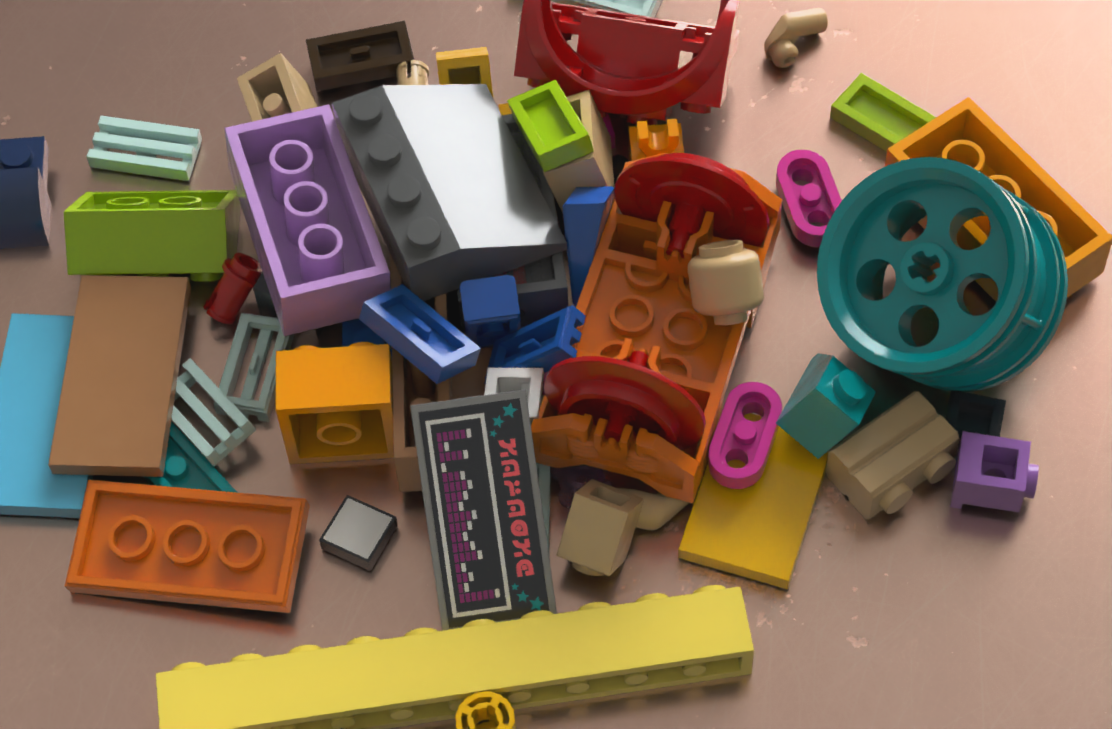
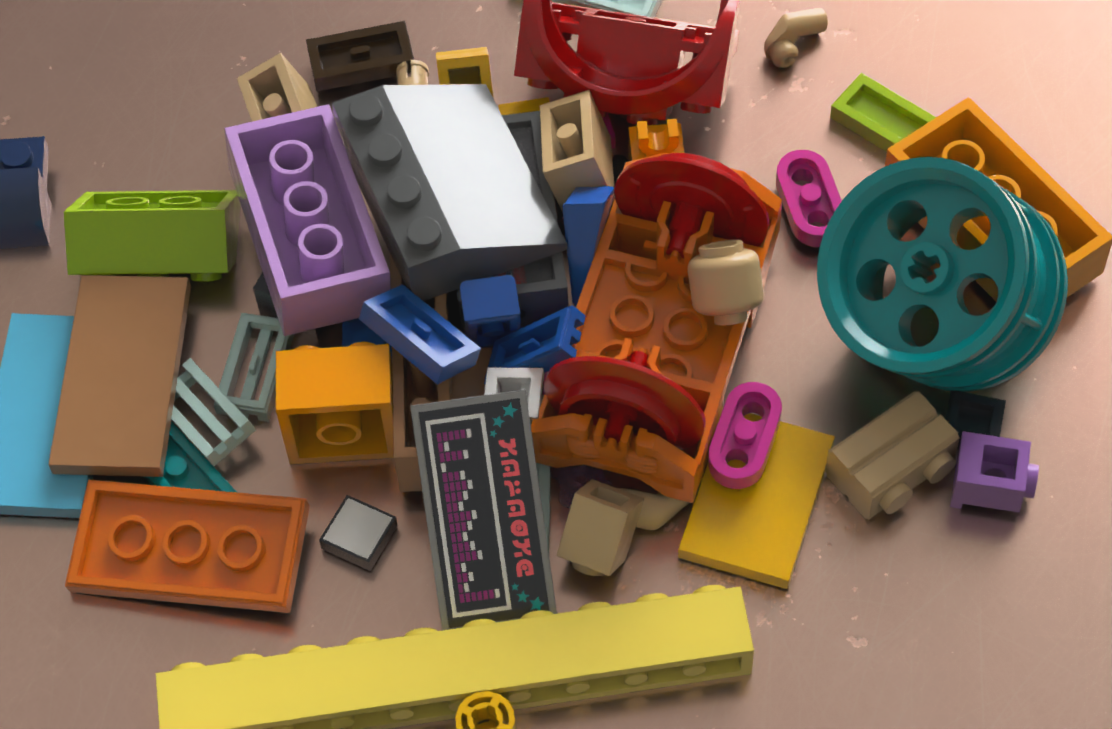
(147, 141): light aqua tile -> none
(233, 287): red pin -> none
(550, 125): lime tile -> none
(825, 404): teal slope -> none

